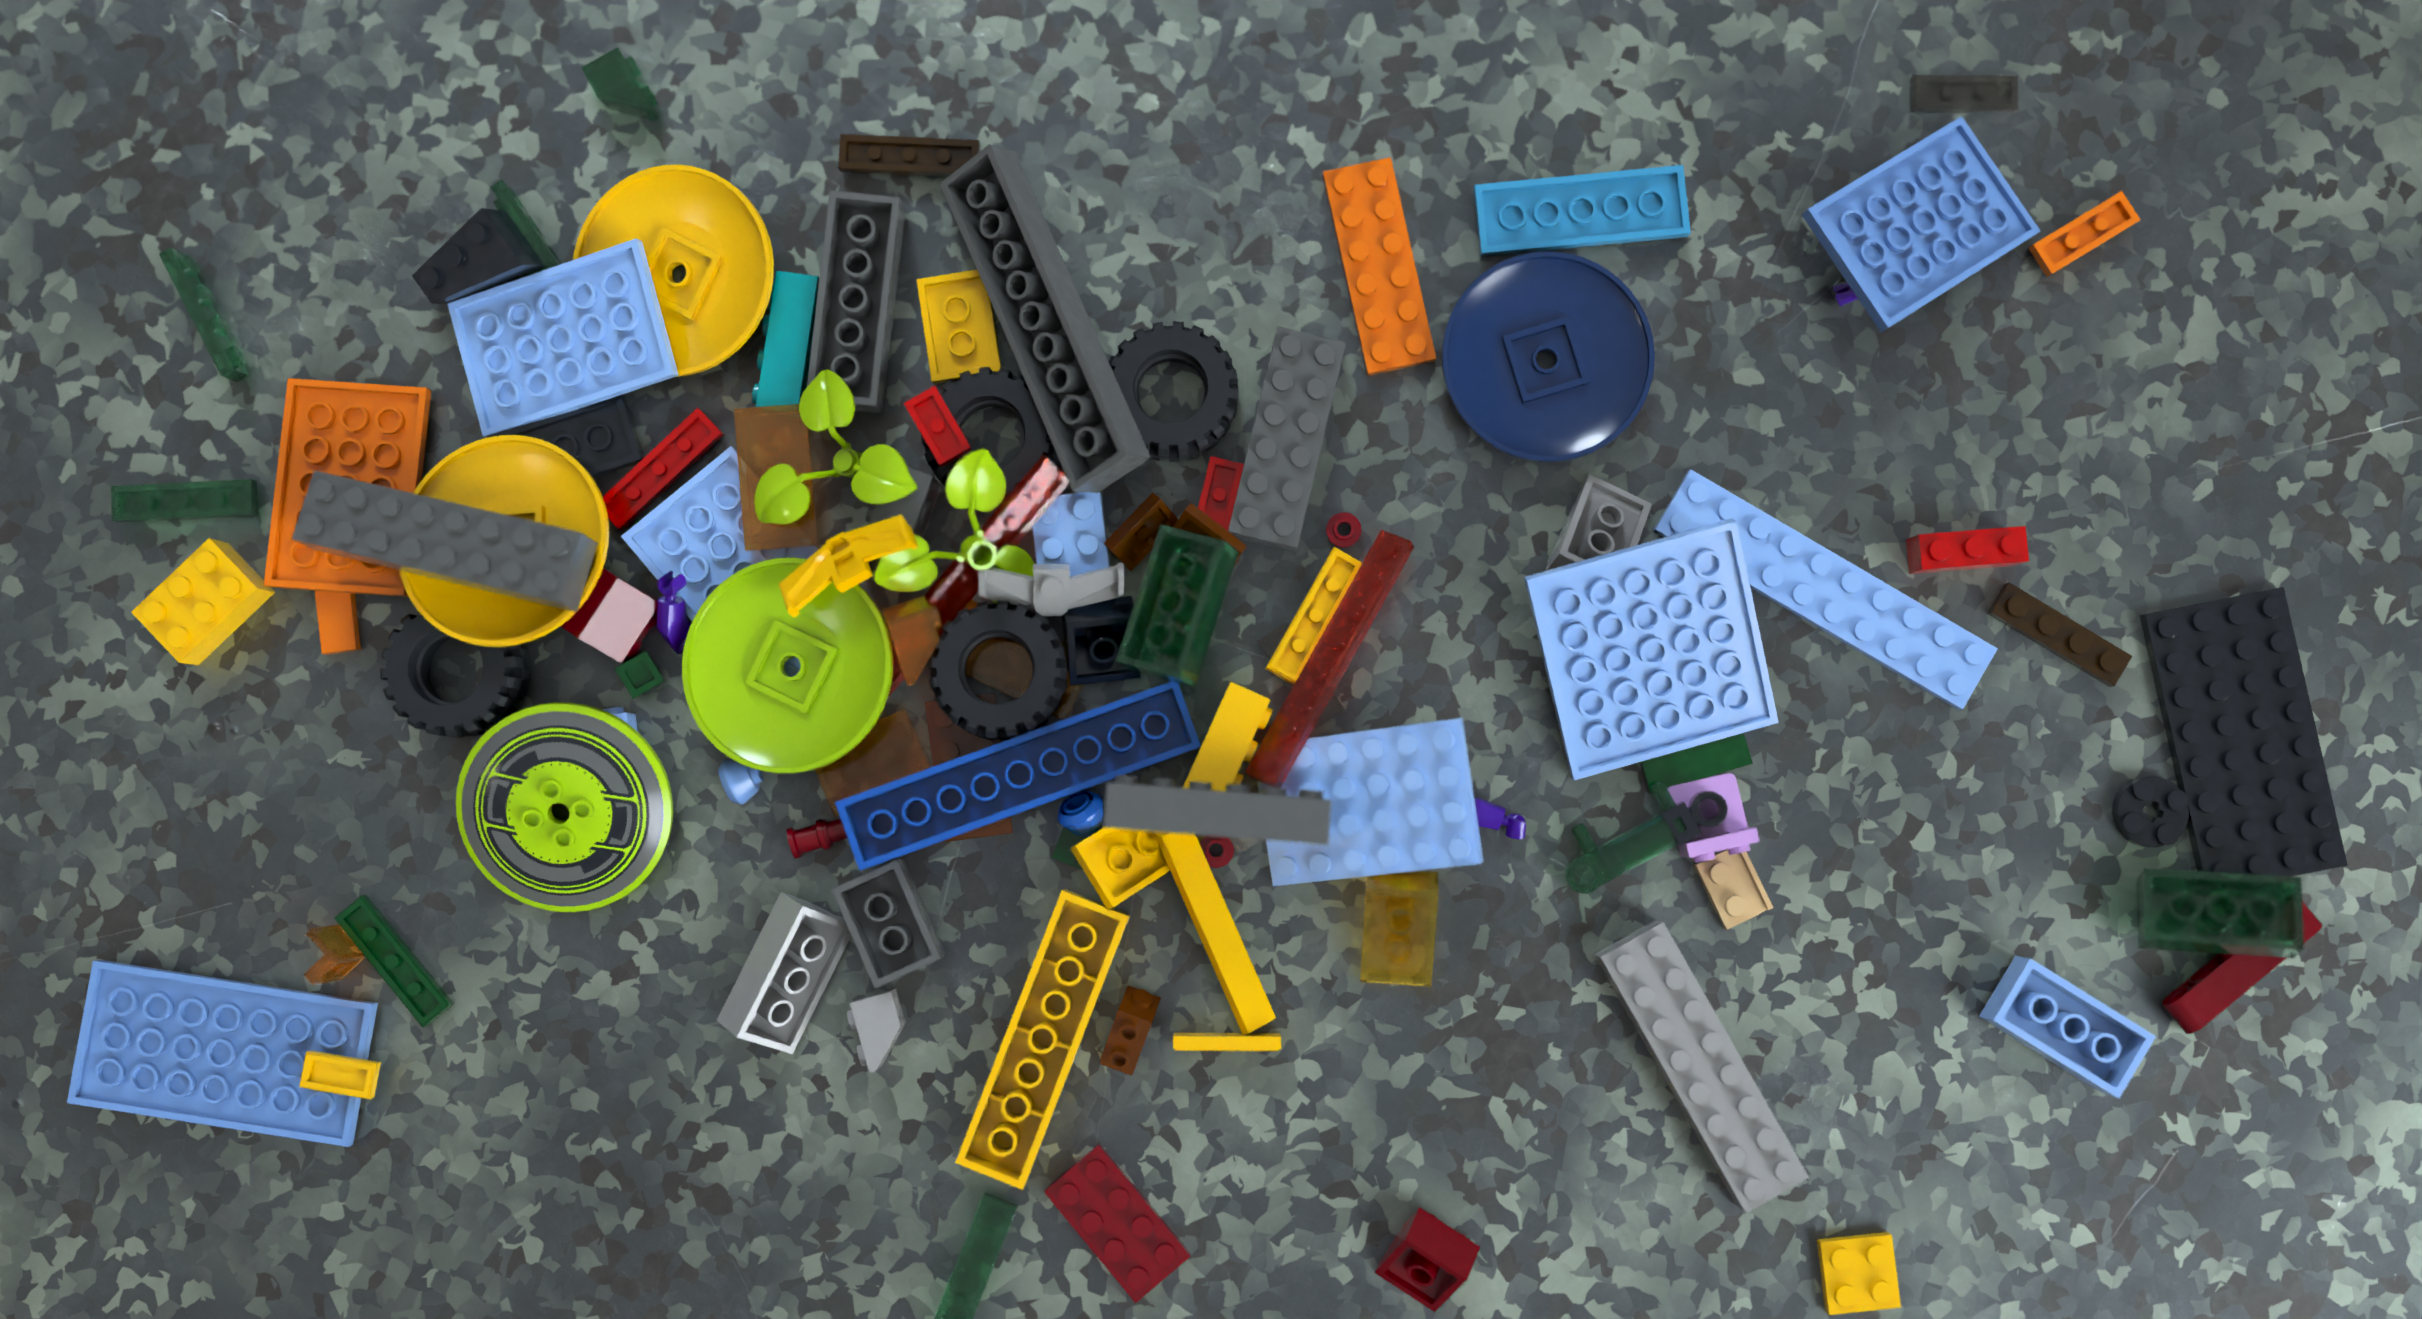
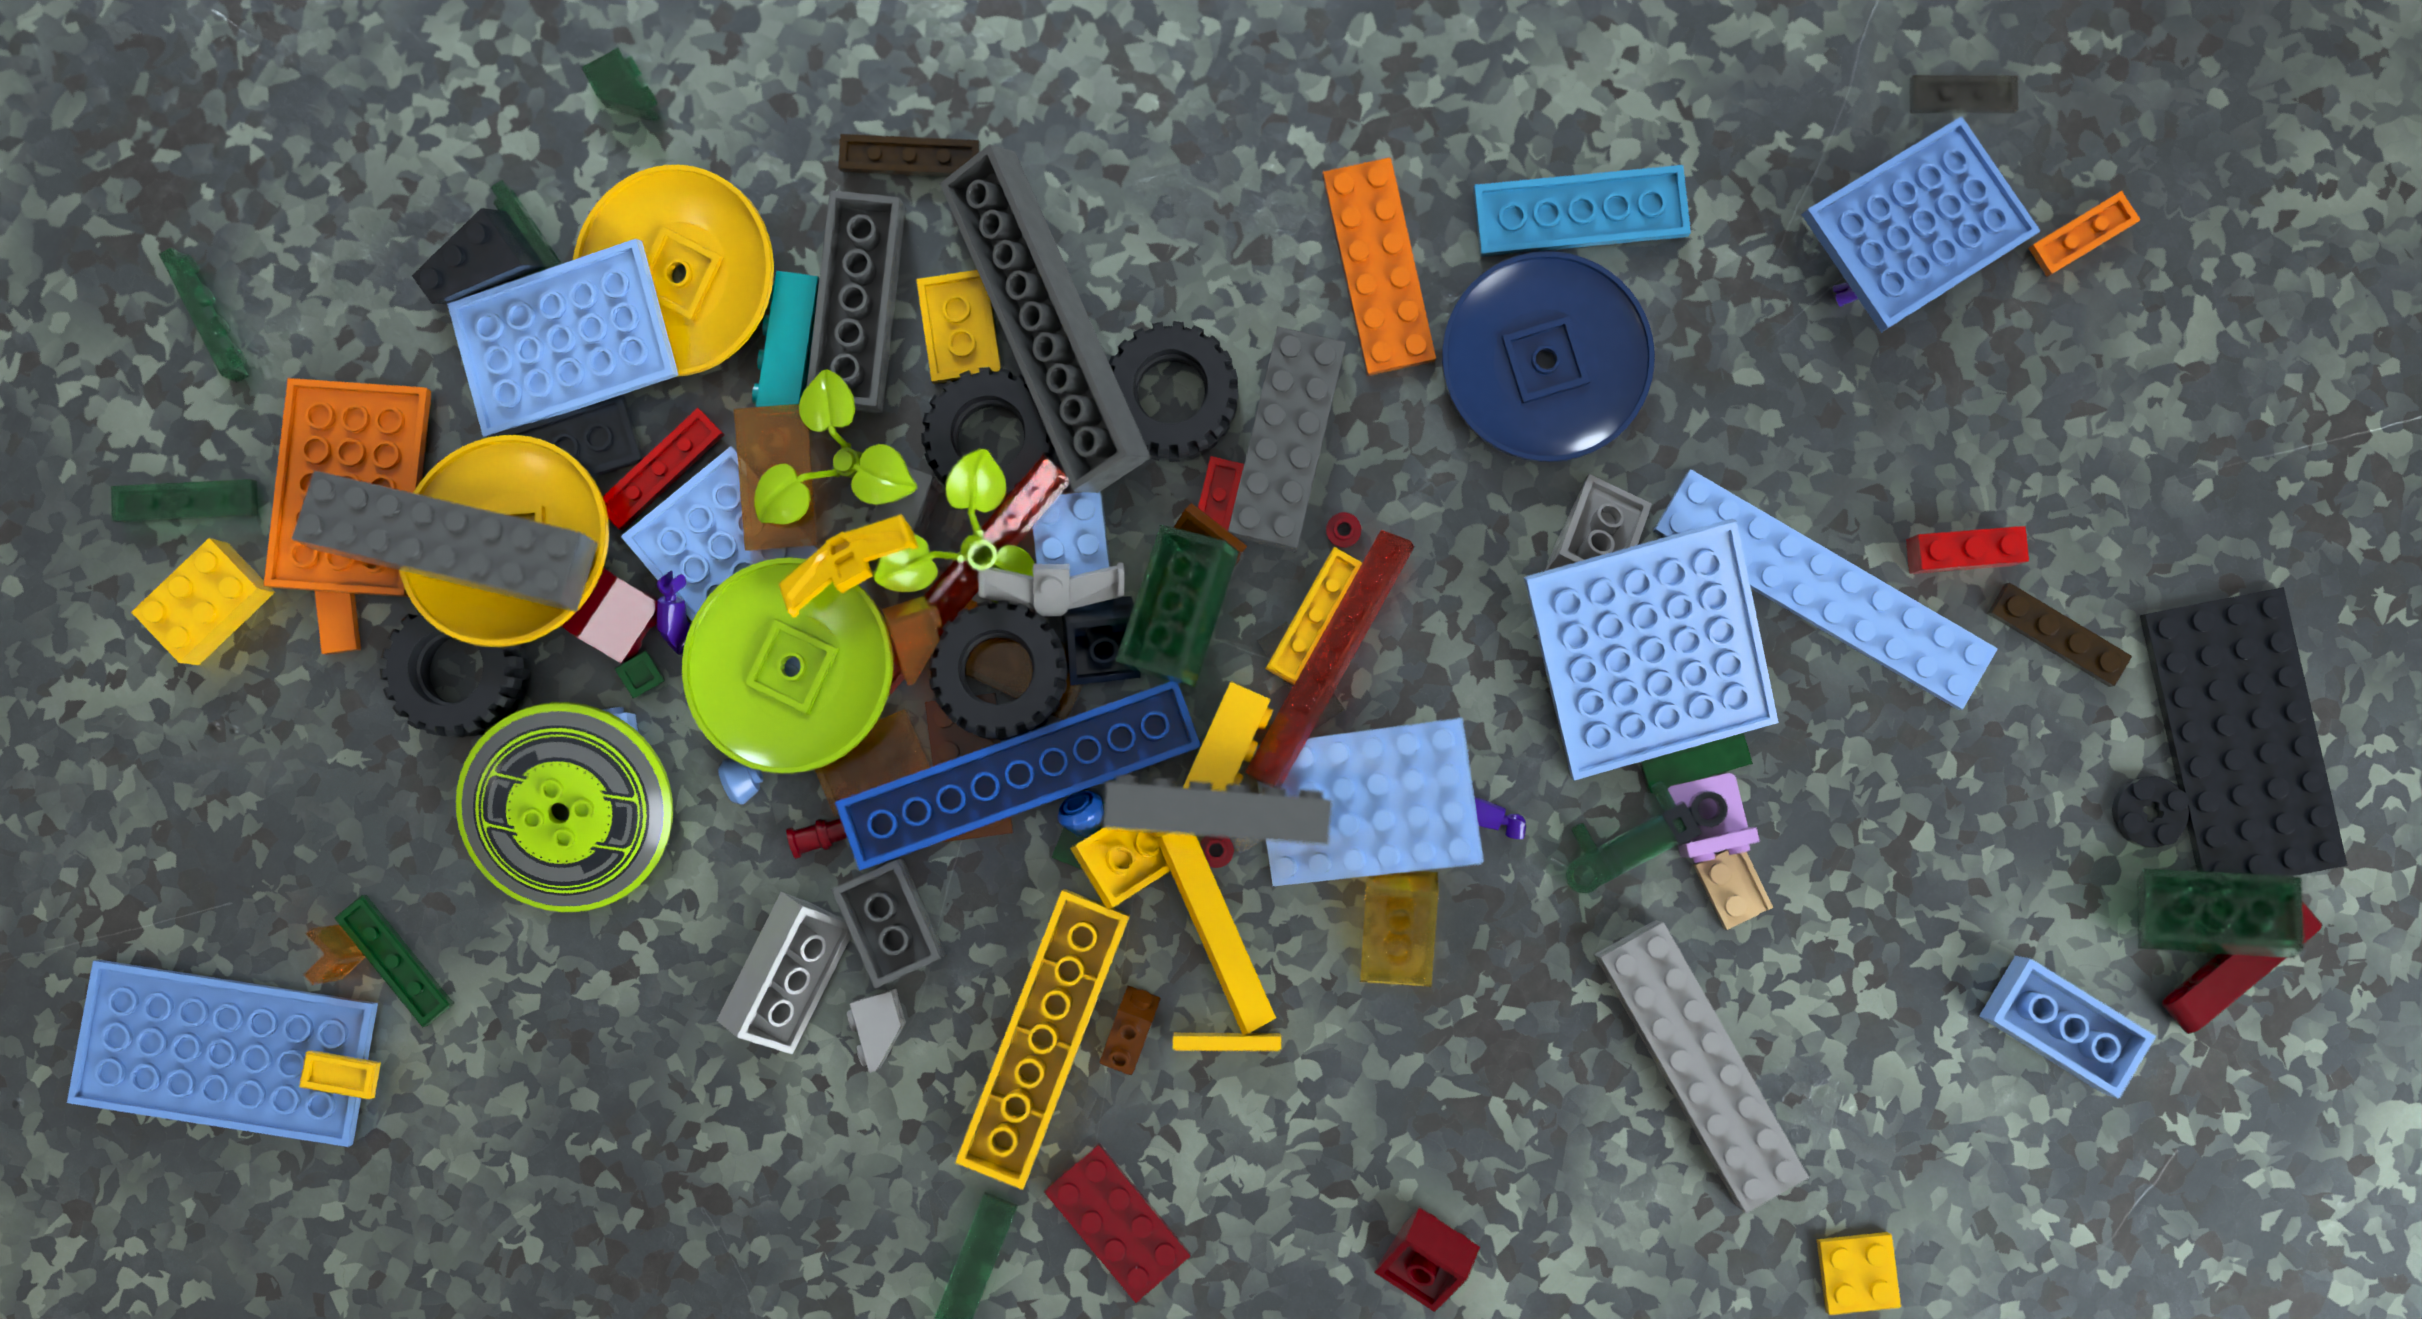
(937, 426): red plate -> none
(1139, 531): reddish brown bracket -> none

